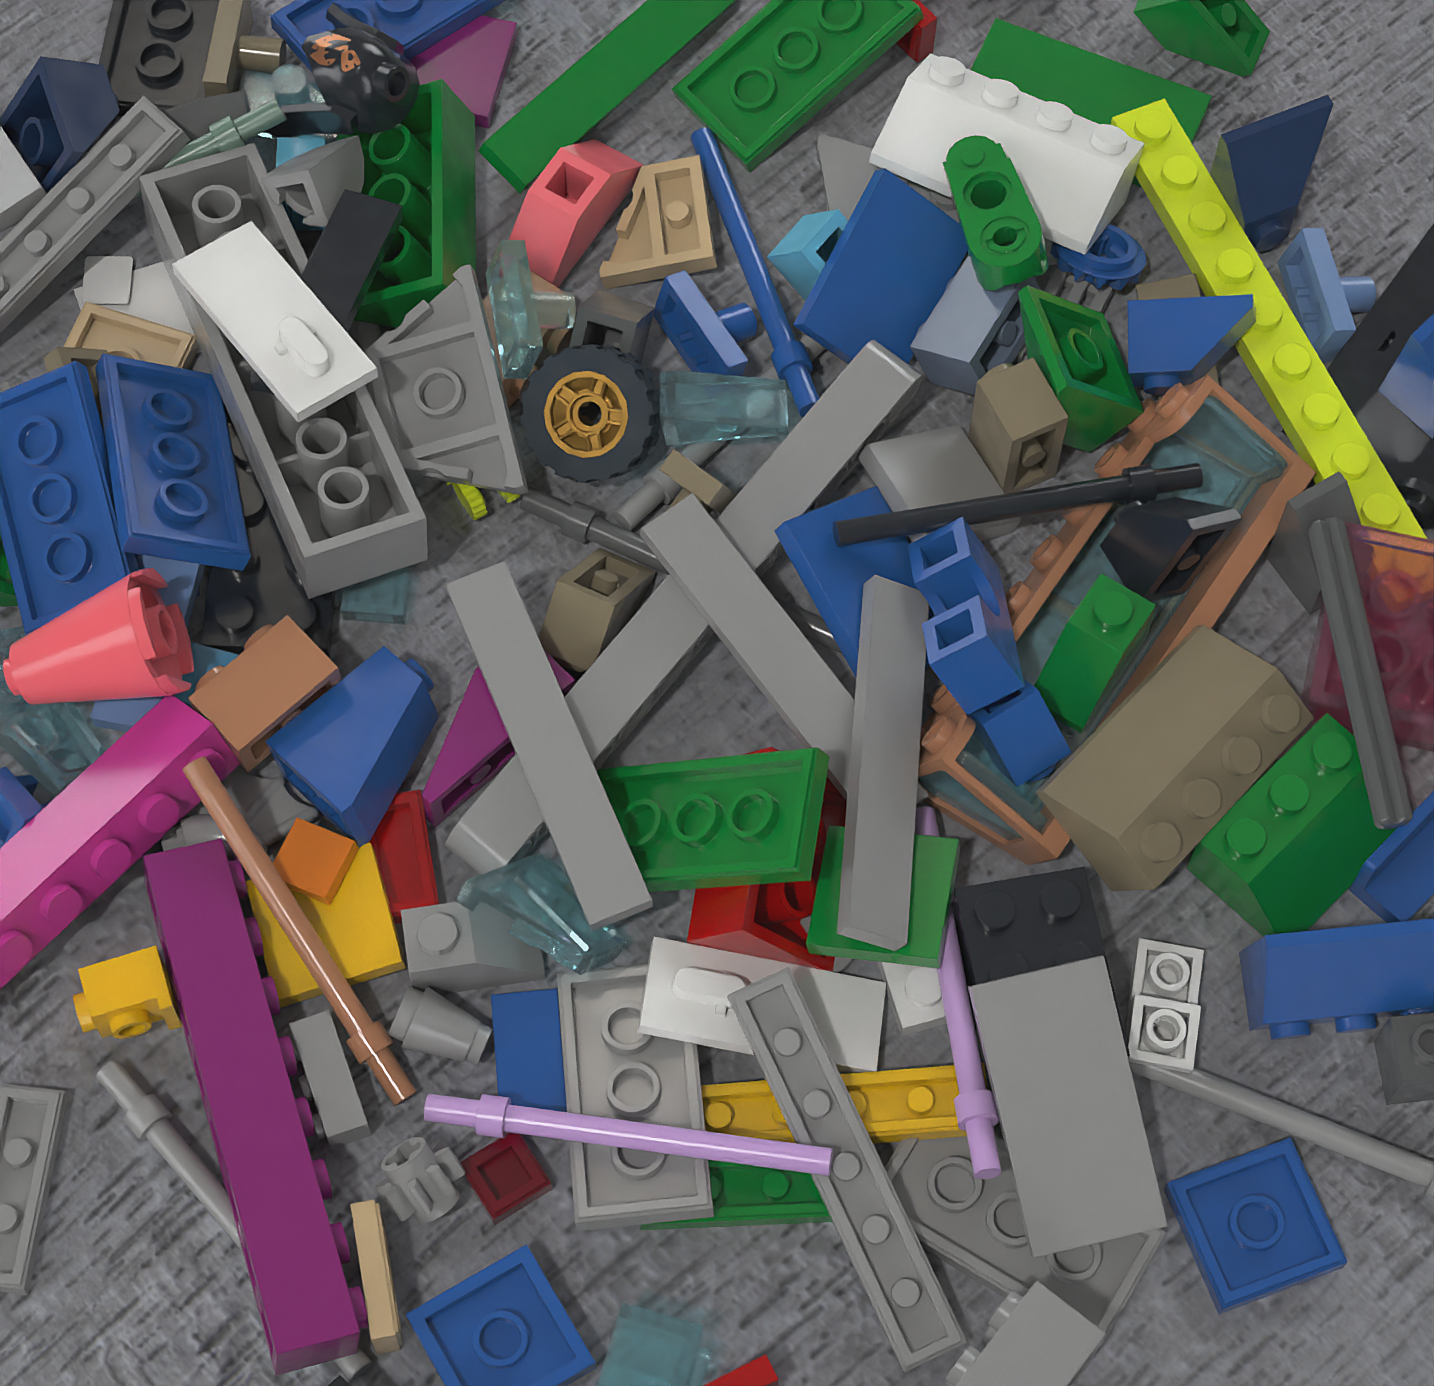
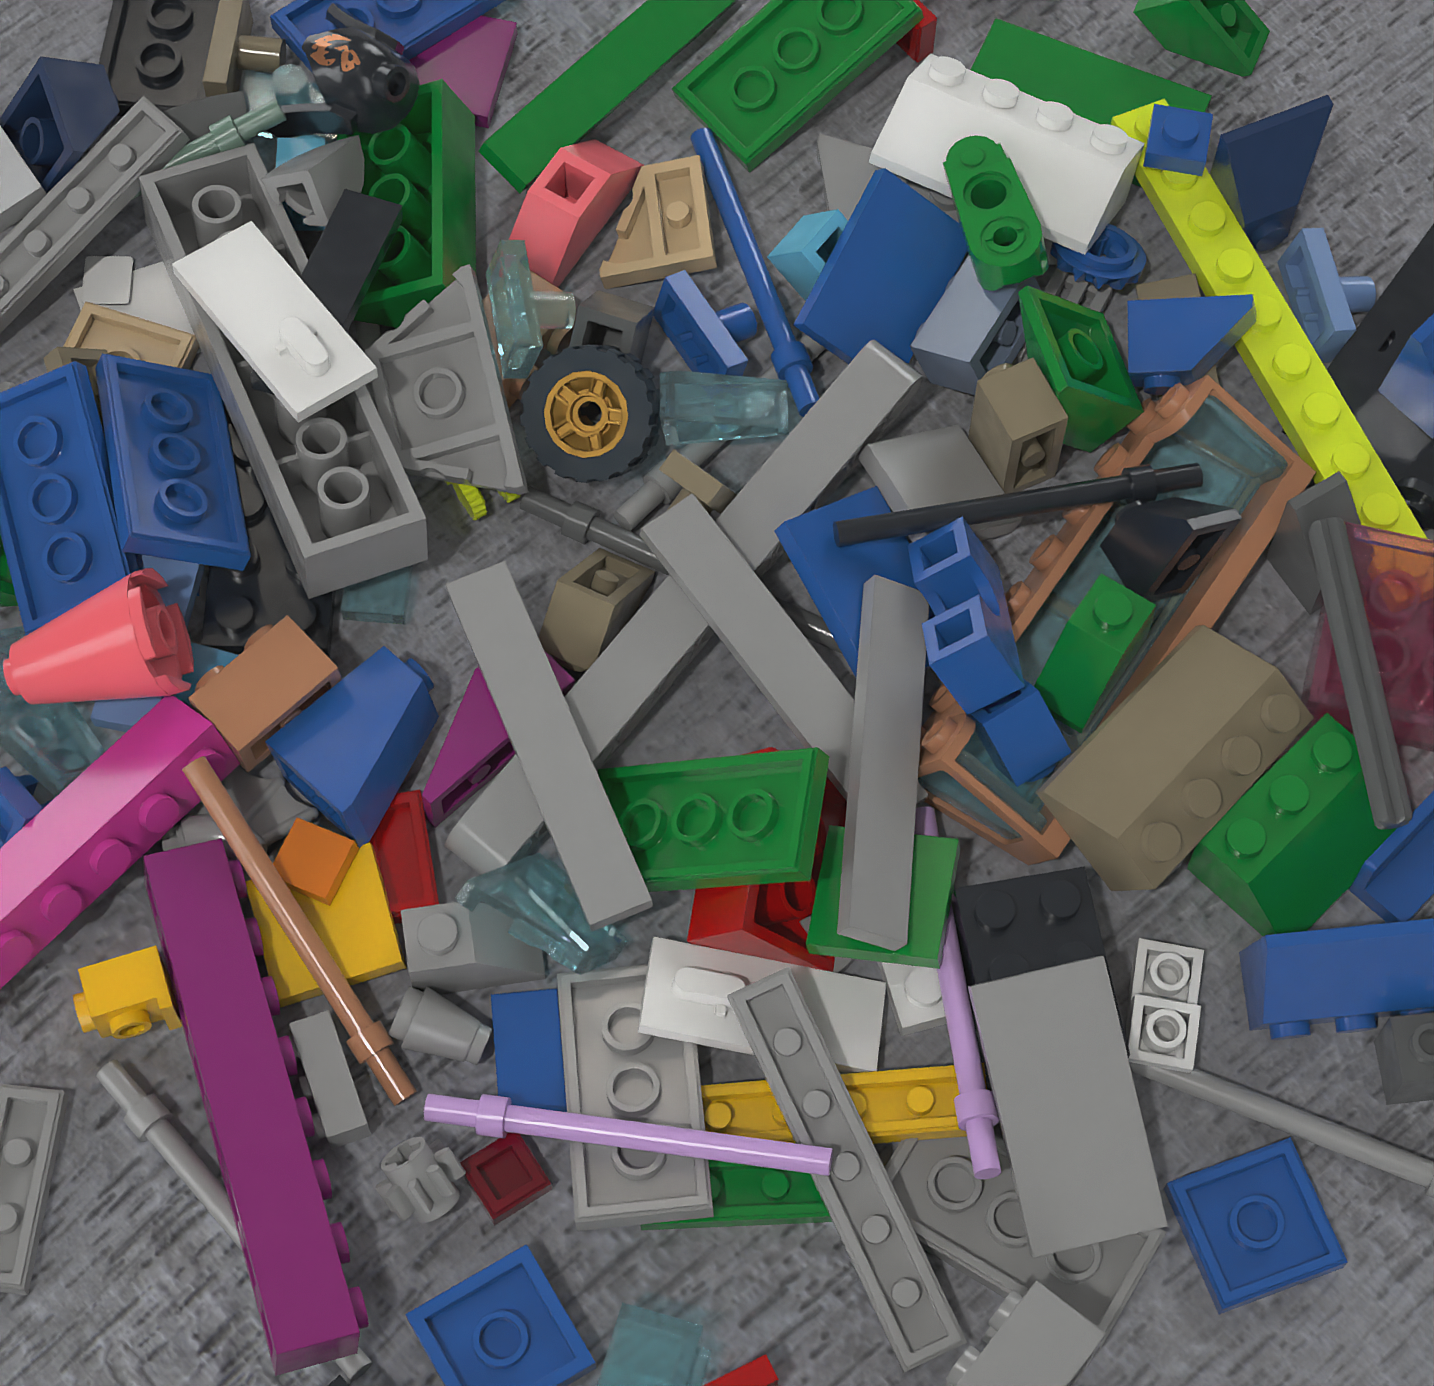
(377, 1277): tan tile -> none
(1178, 140): none -> blue plate

